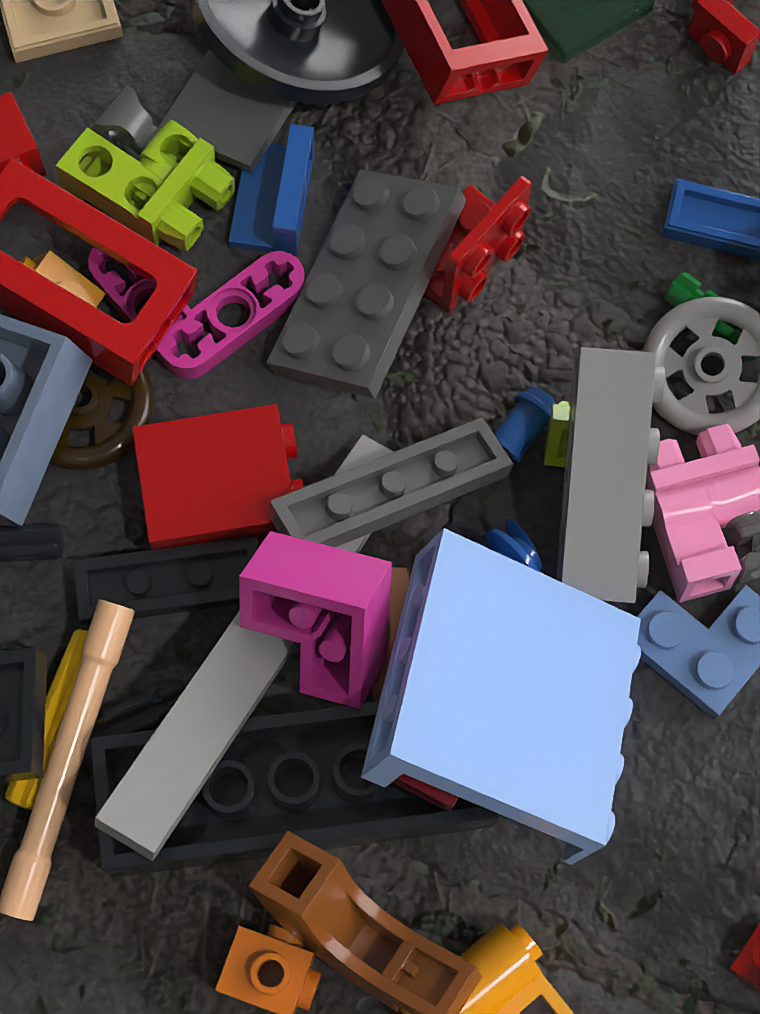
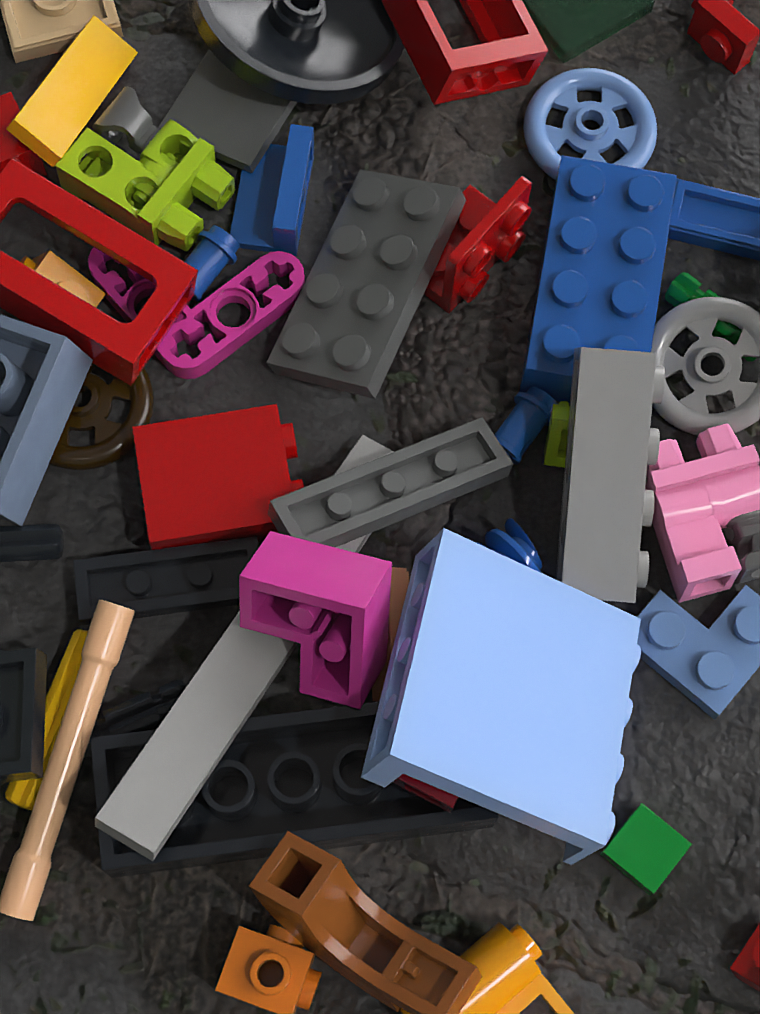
(72, 91): none -> yellow tile
(211, 256): none -> blue pin
(597, 268): none -> blue brick
(616, 93): none -> medium blue plate
(646, 849): none -> green tile

